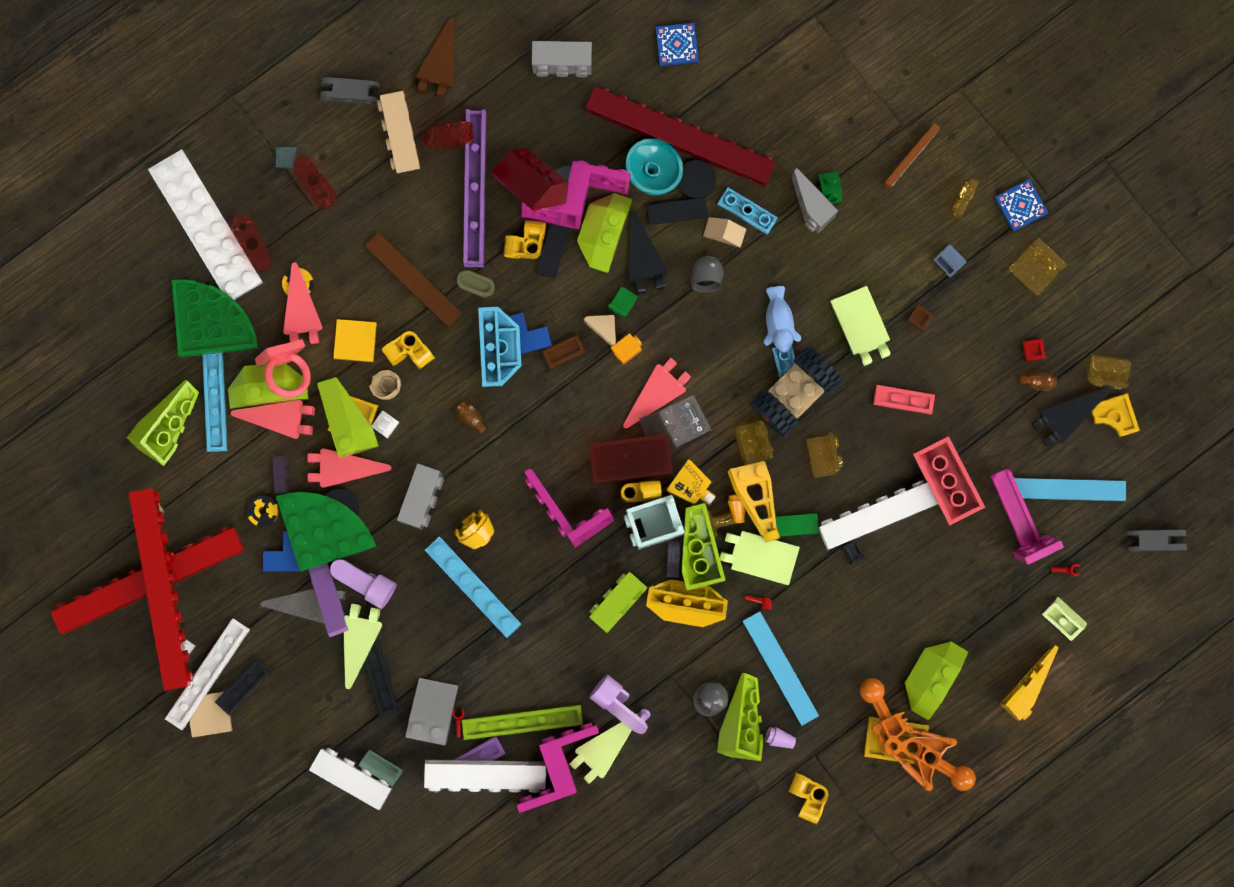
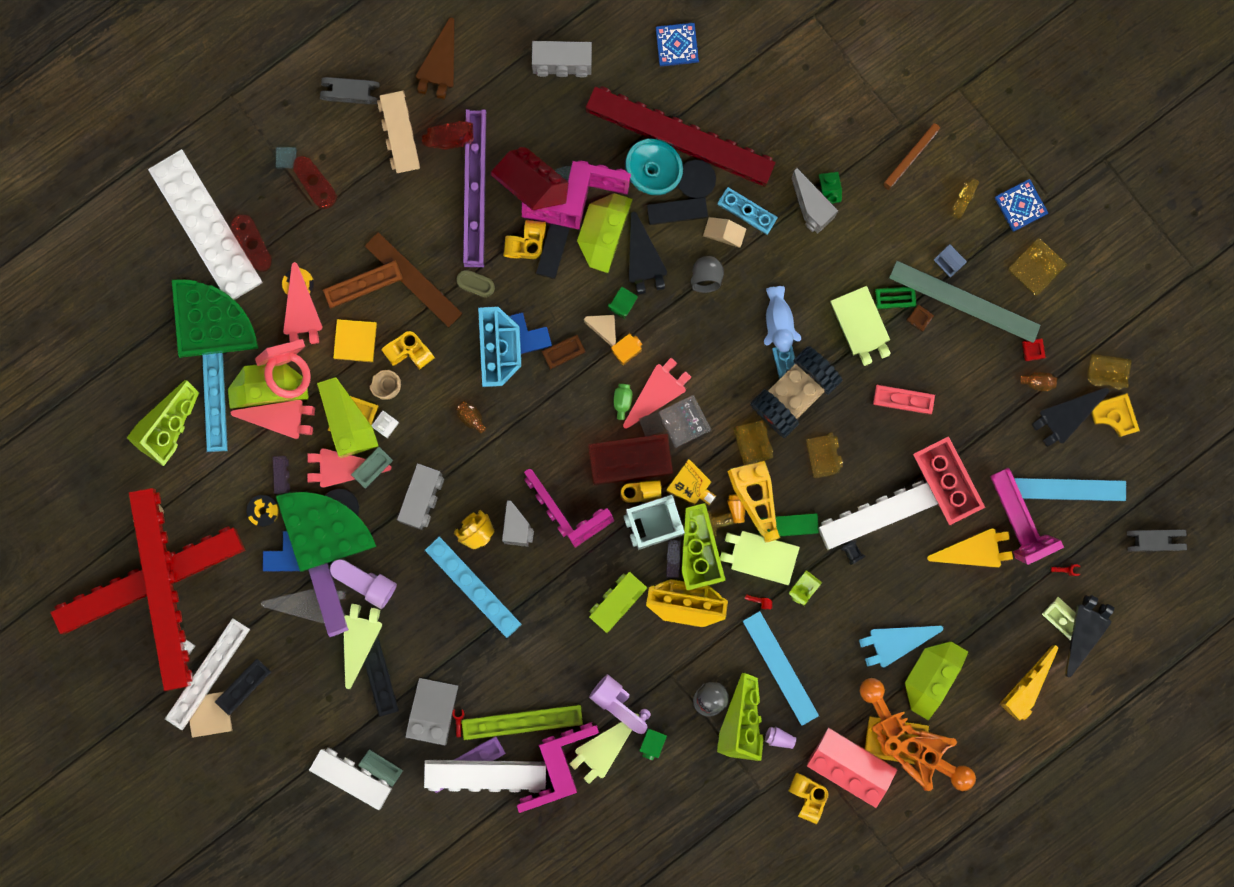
(363, 284): none -> dark orange tile
(372, 467): none -> sand green tile
(516, 528): none -> light grey slope
(622, 400): none -> bright green plant
(652, 744): none -> green brick
(804, 588): none -> lime bracket
(852, 767): none -> coral slope
(892, 298): none -> green tile
(896, 642): none -> medium azure flag
(965, 301): none -> sand green tile
(977, 550): none -> yellow flag
(1087, 631): none -> black flag

